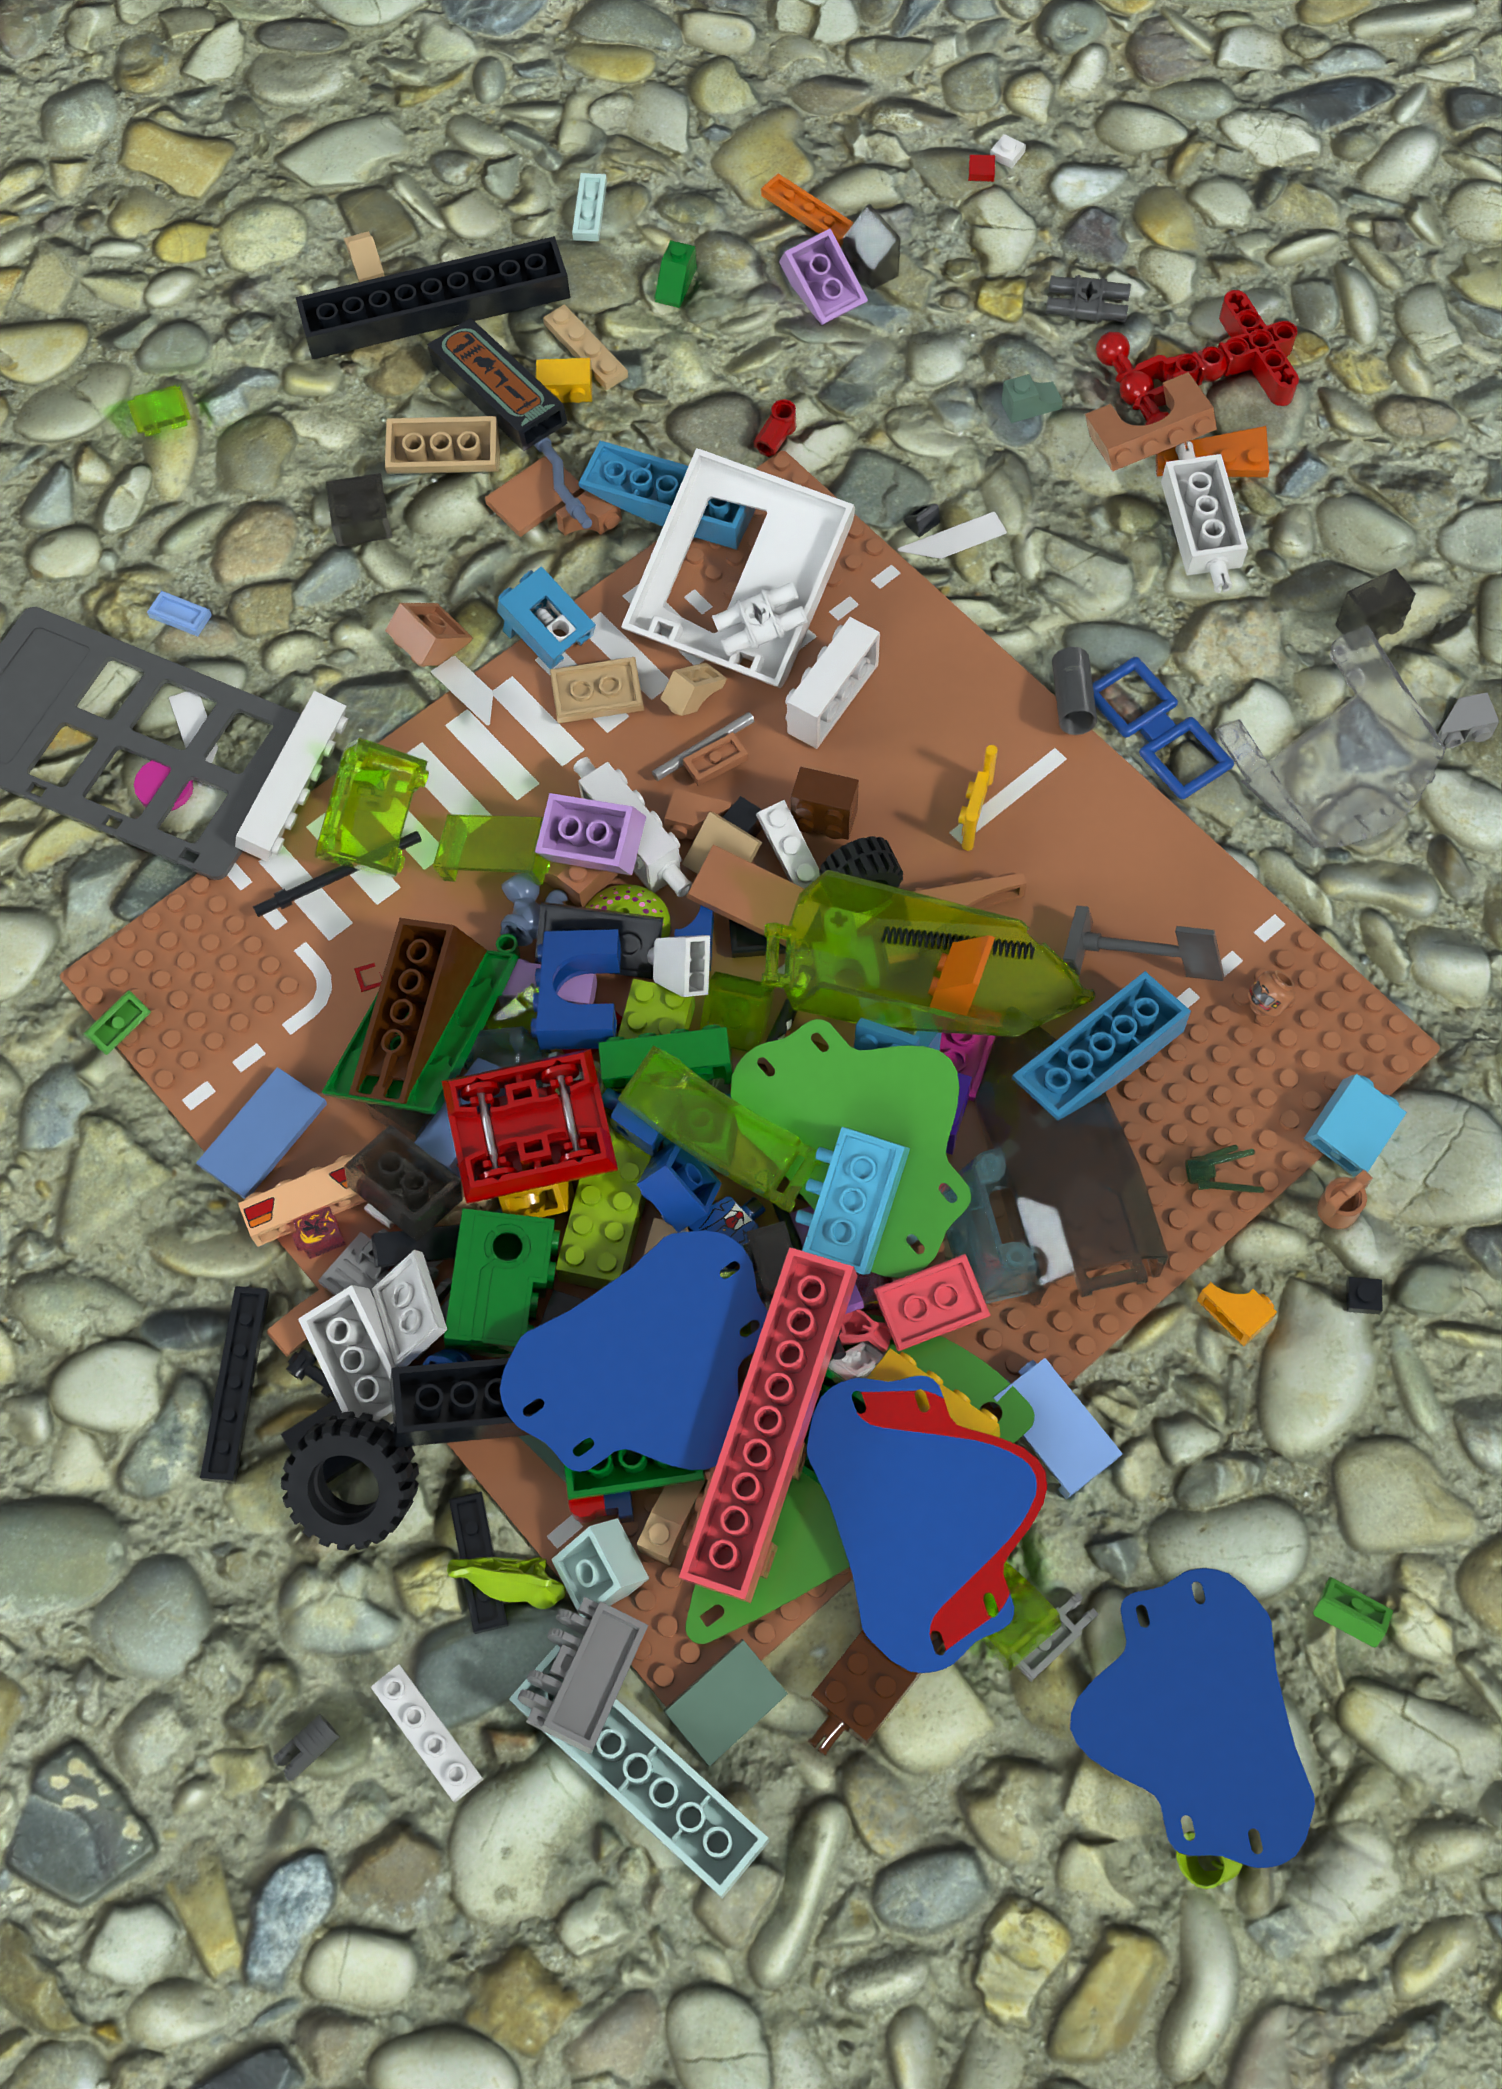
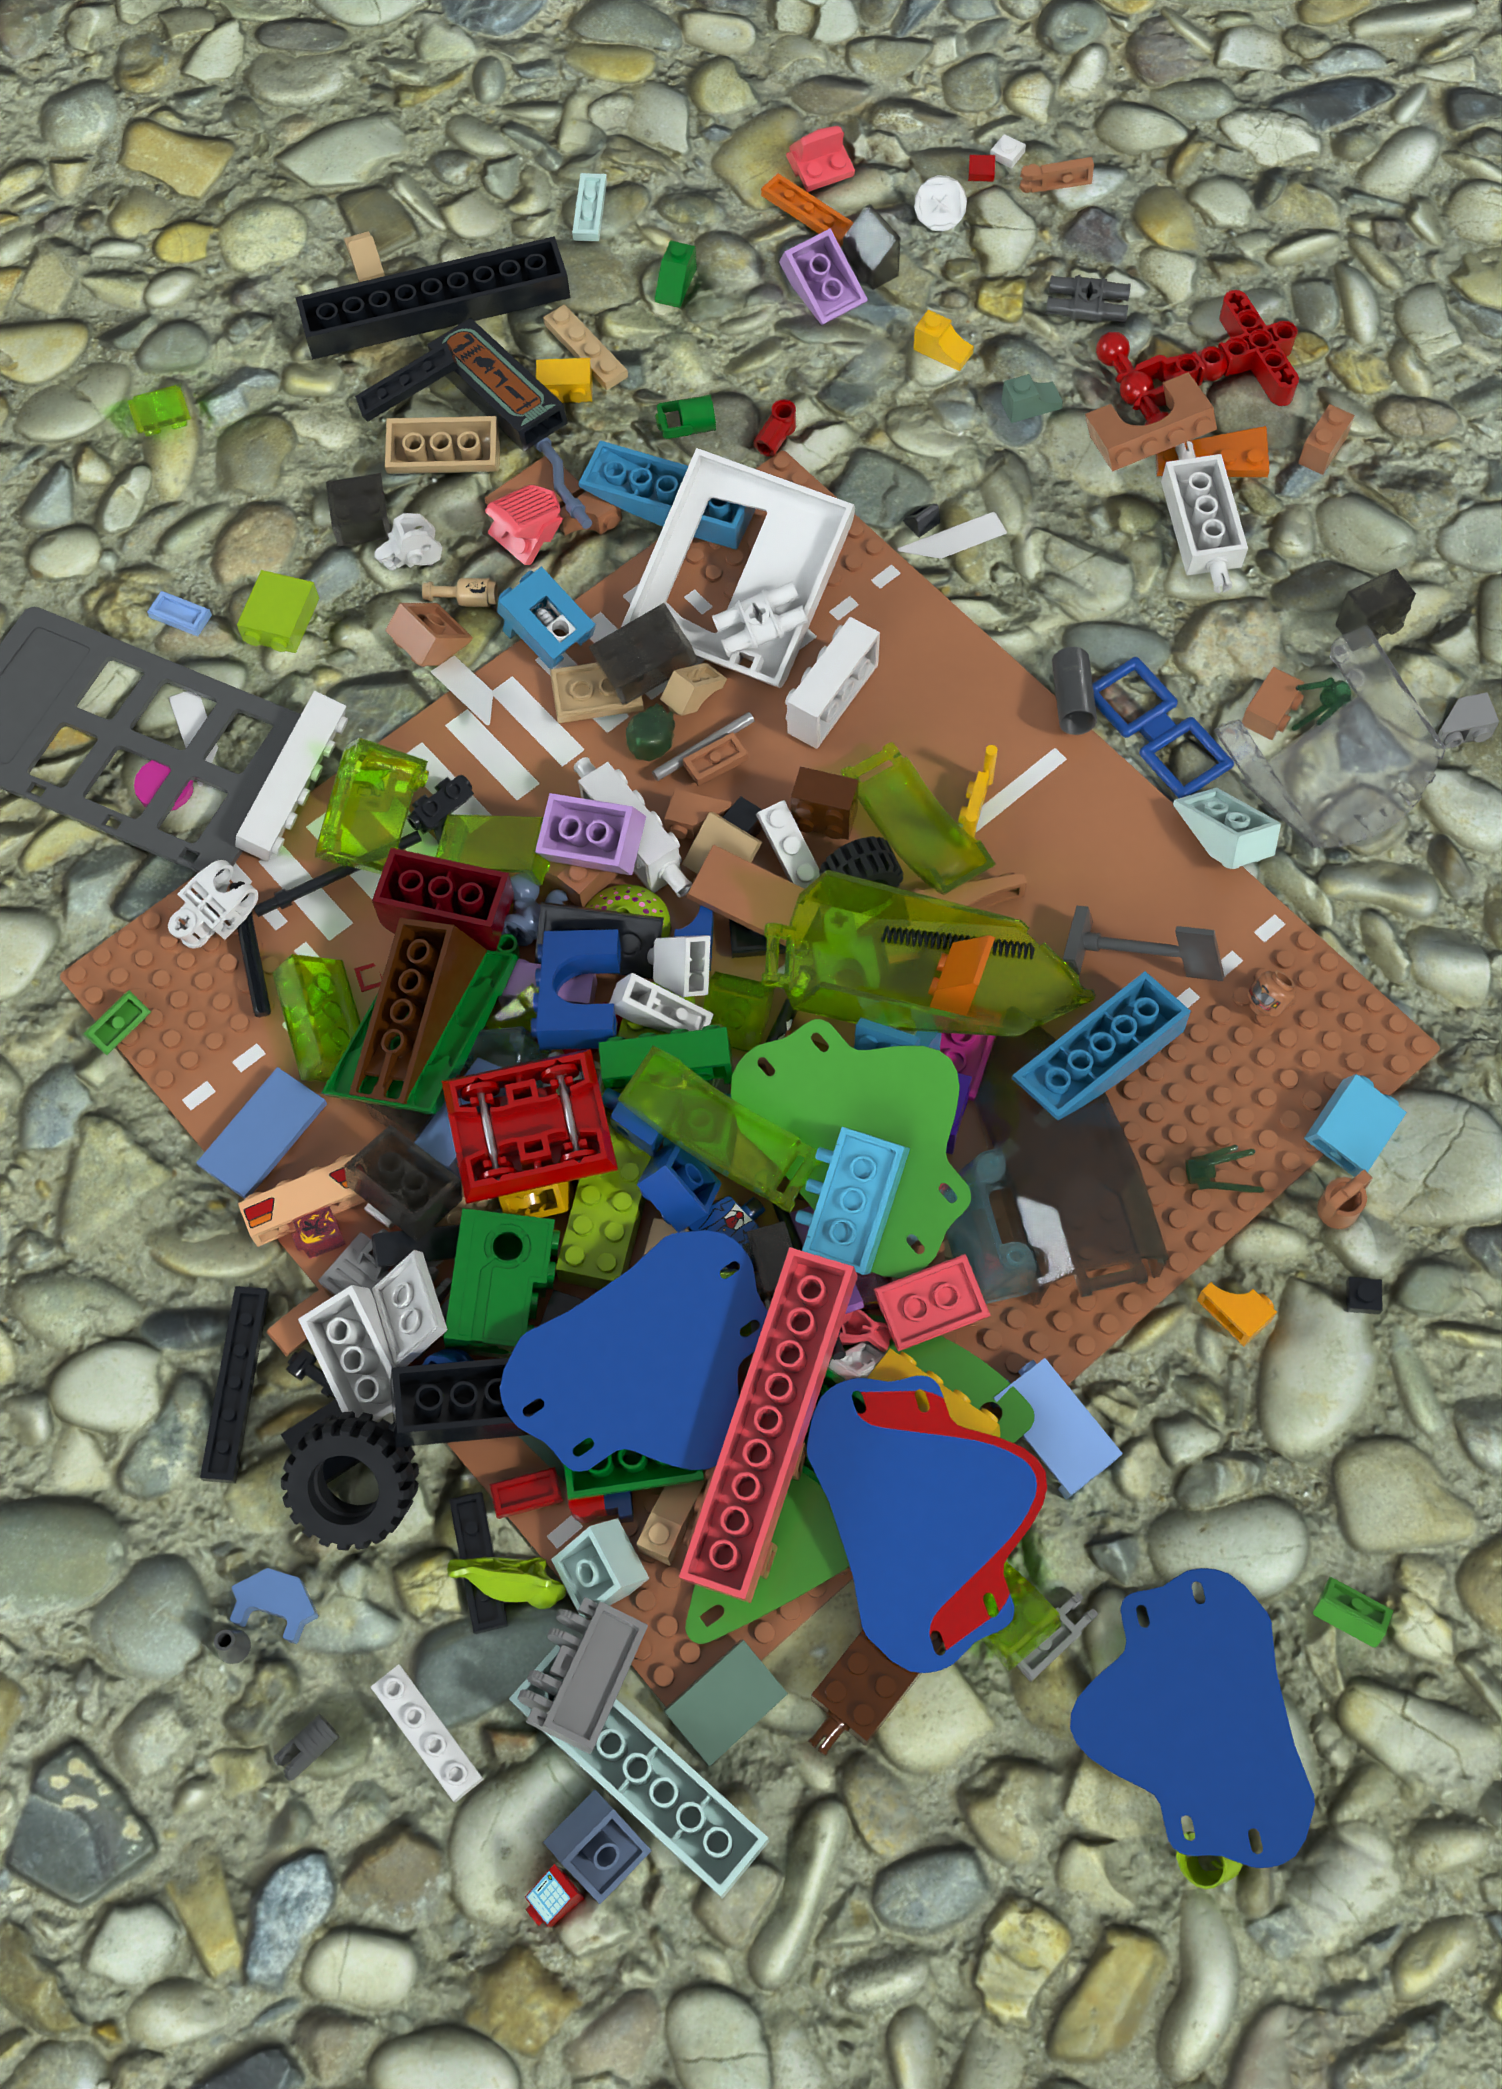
(198, 914): none -> white piece
(238, 1648): none -> dark grey cone
(253, 963): none -> black axle
(276, 1595): none -> medium blue piece
(278, 611): none -> lime brick
(316, 1012): none -> clear neon green slope
(406, 381): none -> black plate
(409, 544): none -> white hinge
(432, 811): none -> black brick
(444, 893): none -> dark red brick
(468, 592): none -> tan piece
(525, 521): none -> coral piece
(526, 1493): none -> red tile
(552, 1897): none -> slope
(597, 1846): none -> sand blue slope
(643, 654): none -> clear smoke brick
(650, 733): none -> clear green hair
(656, 1007): none -> white slope
(695, 416): none -> green piece
(820, 158): none -> coral piece
(917, 823): none -> clear neon green windscreen
(938, 340): none -> yellow arch
(940, 203): none -> white tile
(1057, 175): none -> nougat hinge
(1229, 827): none -> light aqua slope
(1273, 703): none -> nougat brick
(1326, 439): none -> nougat brick
(1332, 696): none -> clear green plant

